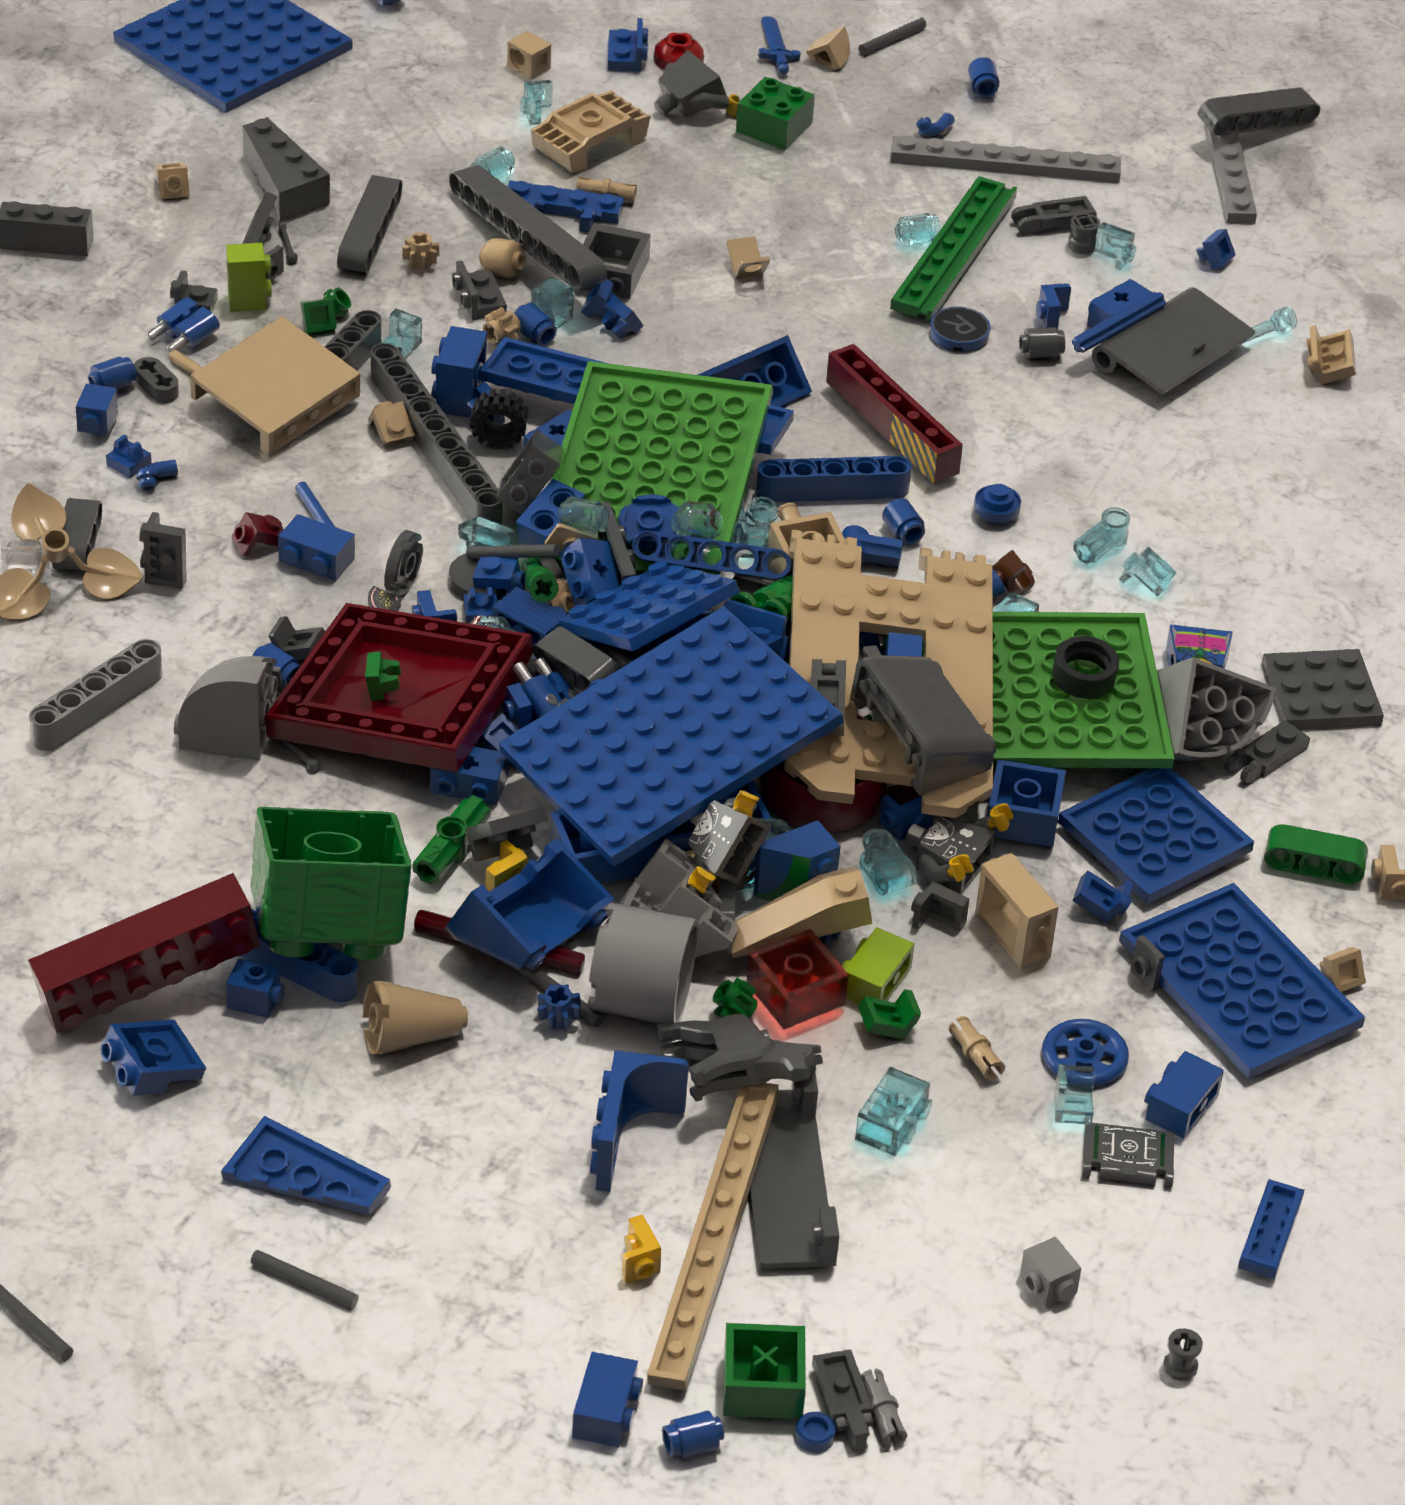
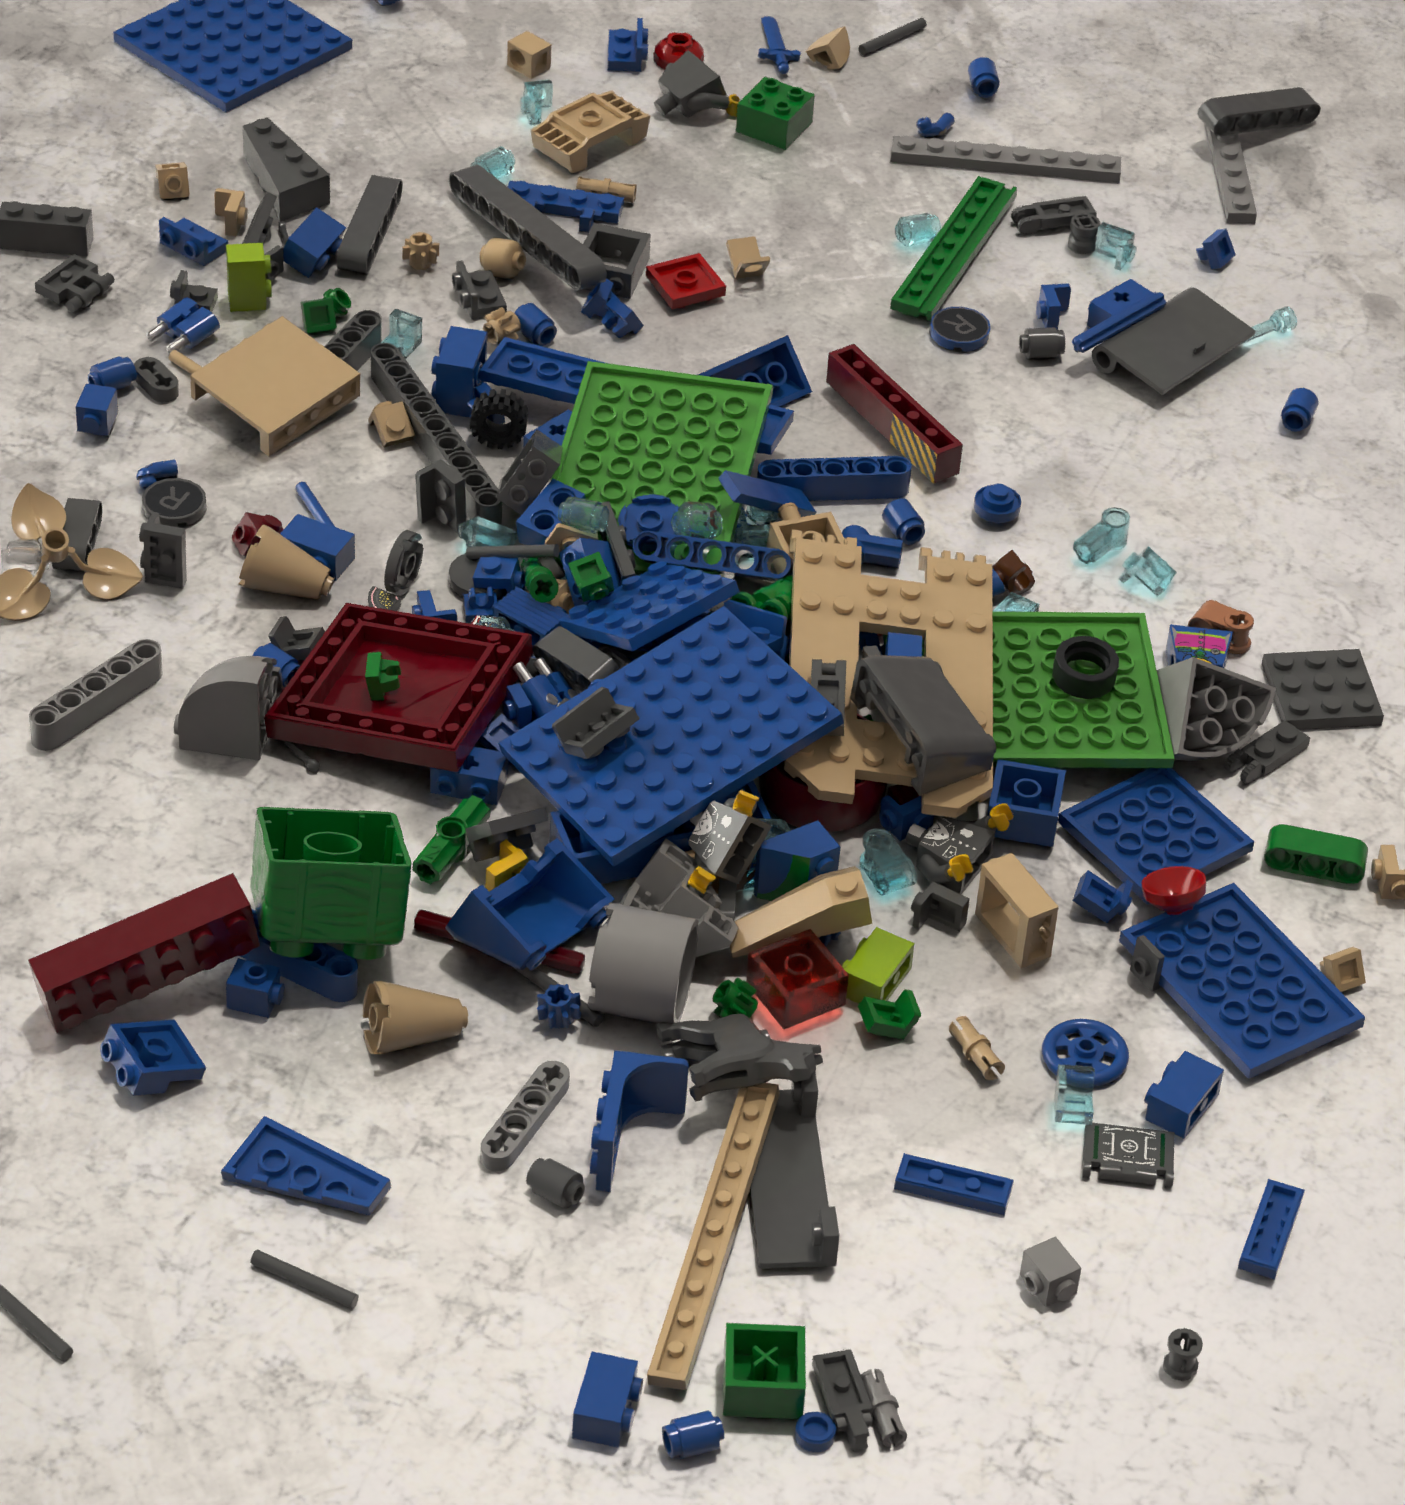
(68, 278): none -> dark grey plate
(128, 457): blue tile -> none
(175, 501): none -> tile
(191, 240): none -> blue bracket
(231, 206): none -> tan bracket
(283, 568): none -> tan cone
(313, 243): none -> blue brick
(441, 494): none -> dark grey bracket
(521, 1113): none -> light grey beam
(554, 300): clear light blue brick -> none
(555, 1182): none -> dark grey brick
(591, 577): none -> green bracket
(593, 724): none -> dark grey bracket
(643, 1251): yellow bracket -> none
(685, 281): none -> red plate
(764, 493): none -> blue tile
(893, 1111): clear light blue brick -> none
(954, 1184): none -> blue tile
(1174, 888): none -> red piece
(1221, 617): none -> nougat piece
(1299, 409): none -> blue brick
(1331, 355): tan bracket -> none

